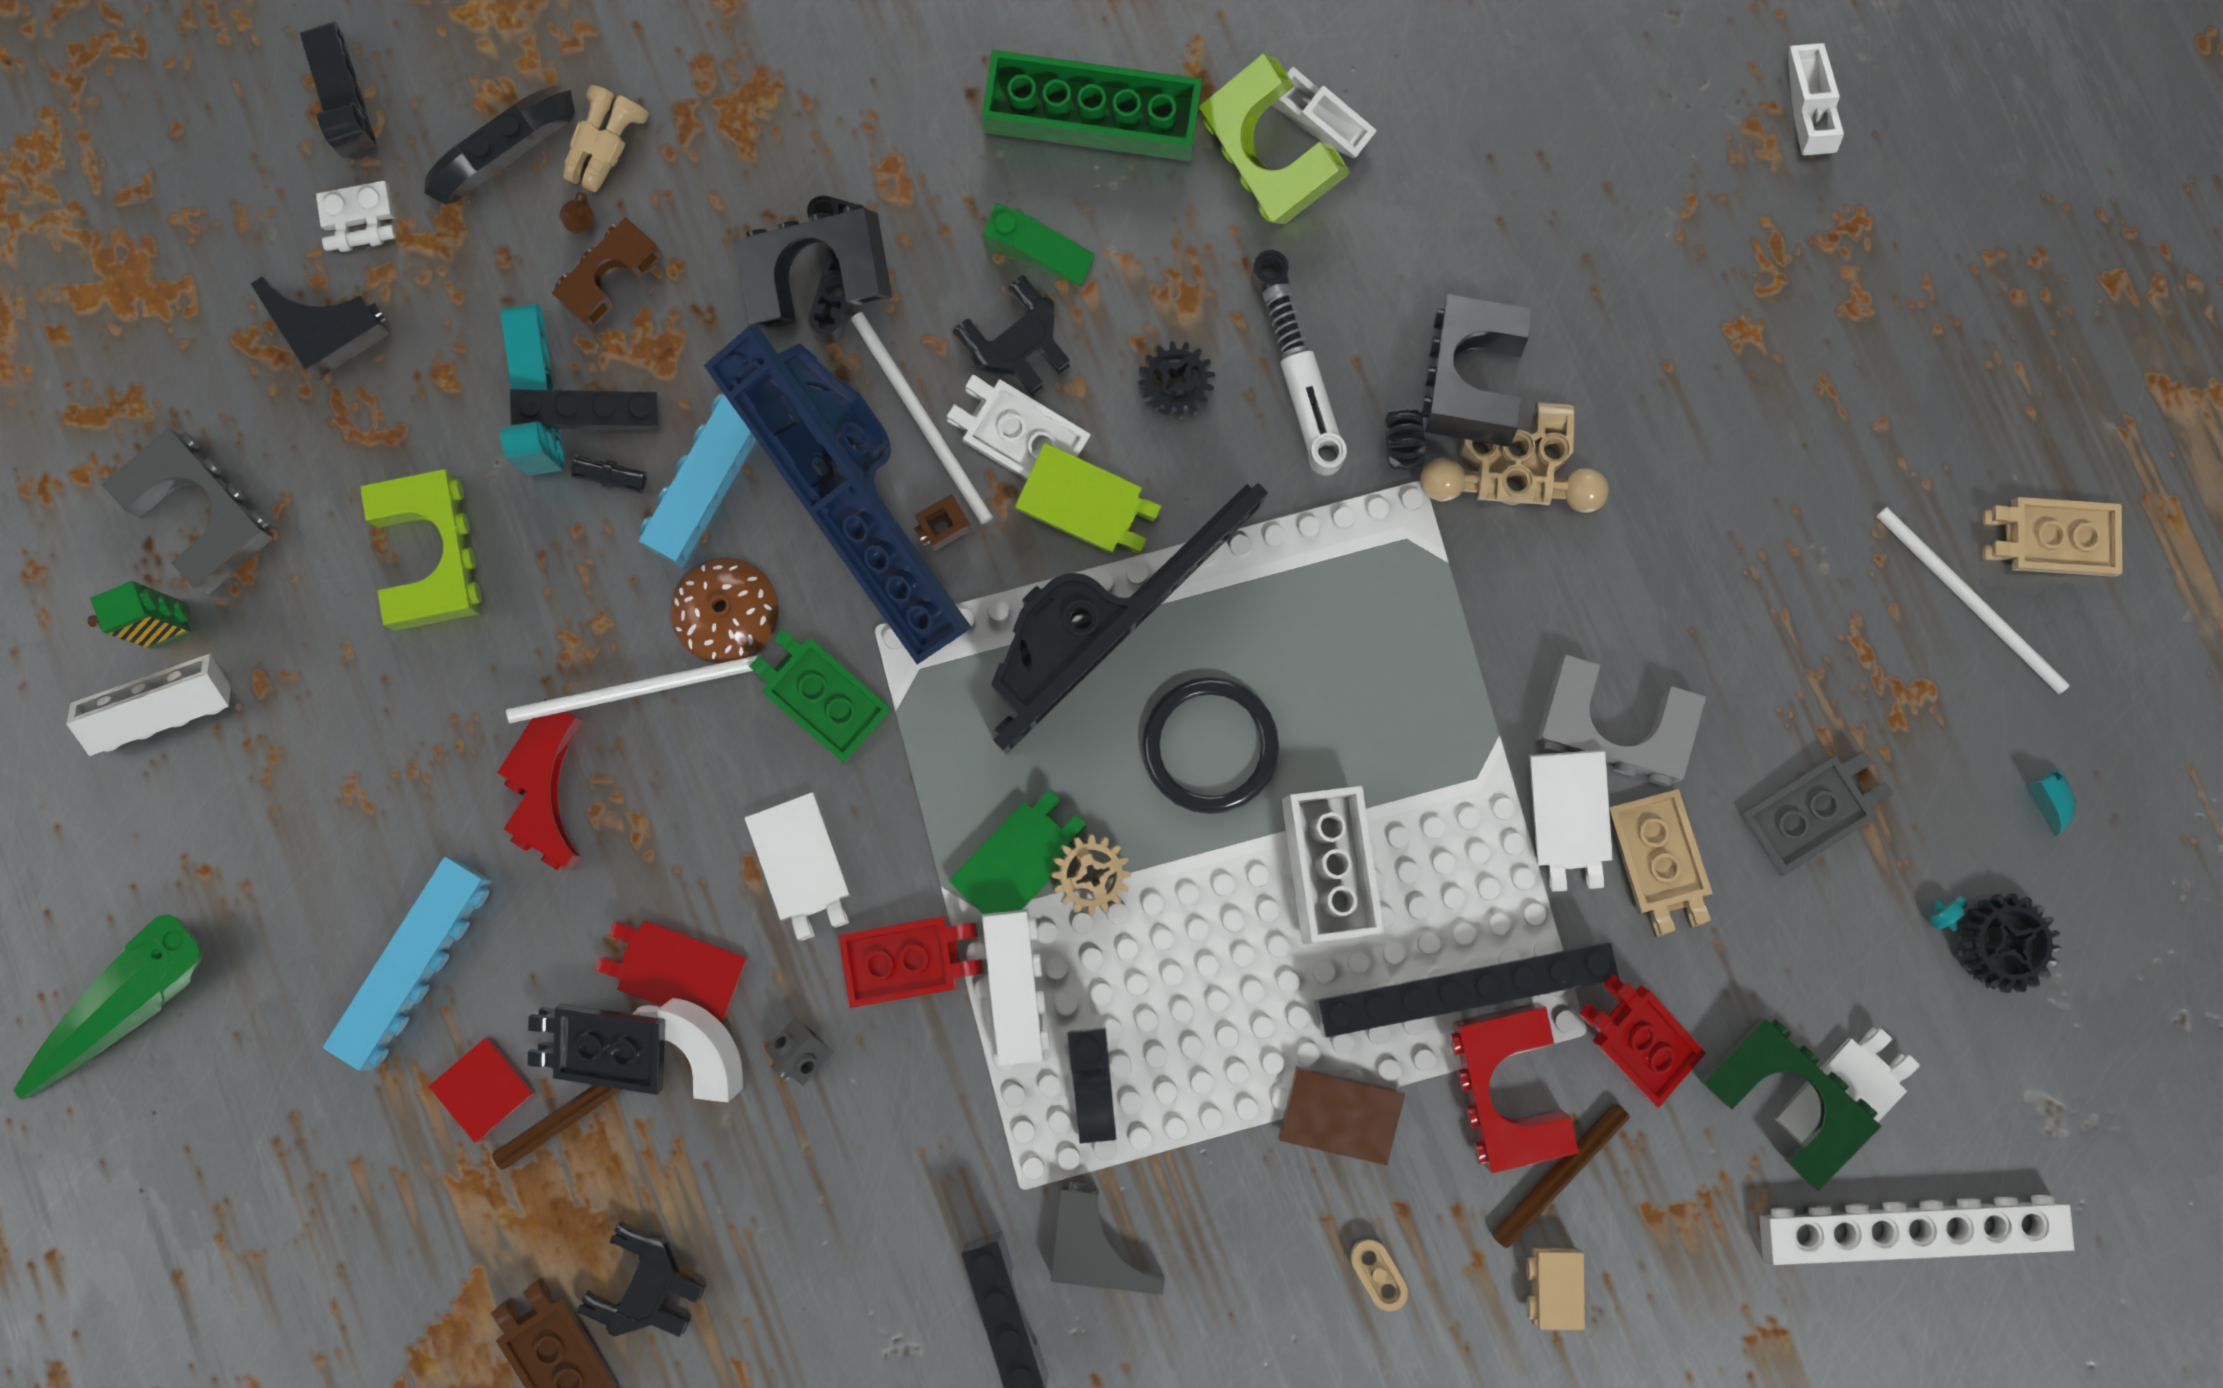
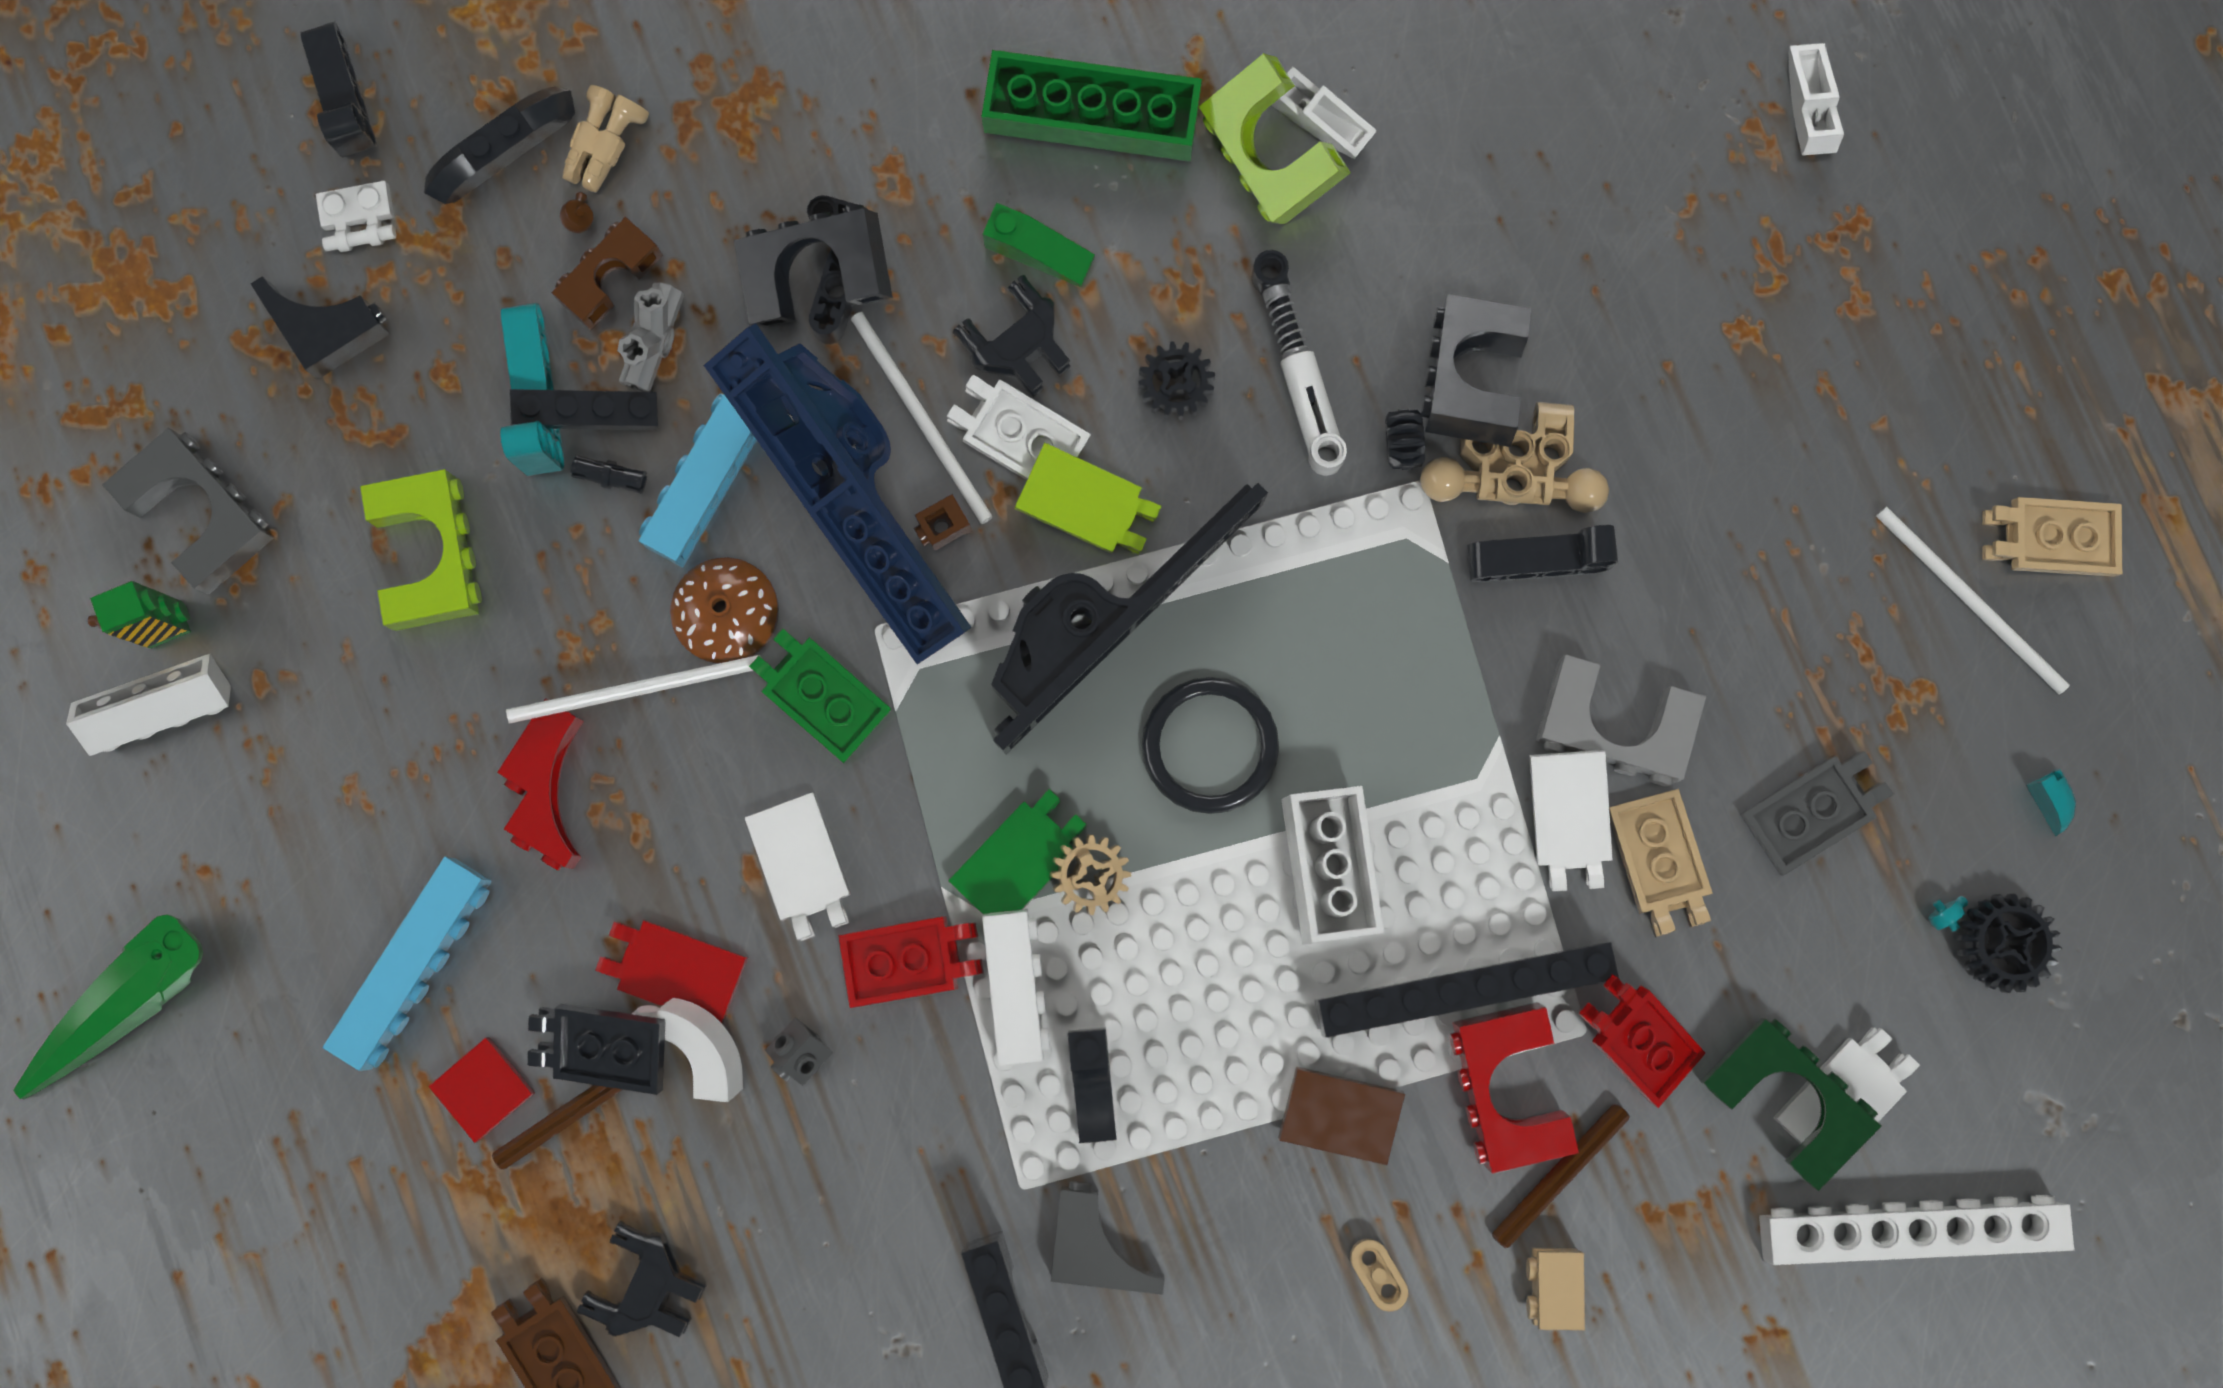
(649, 336): none -> light grey piece
(1544, 556): none -> black beam

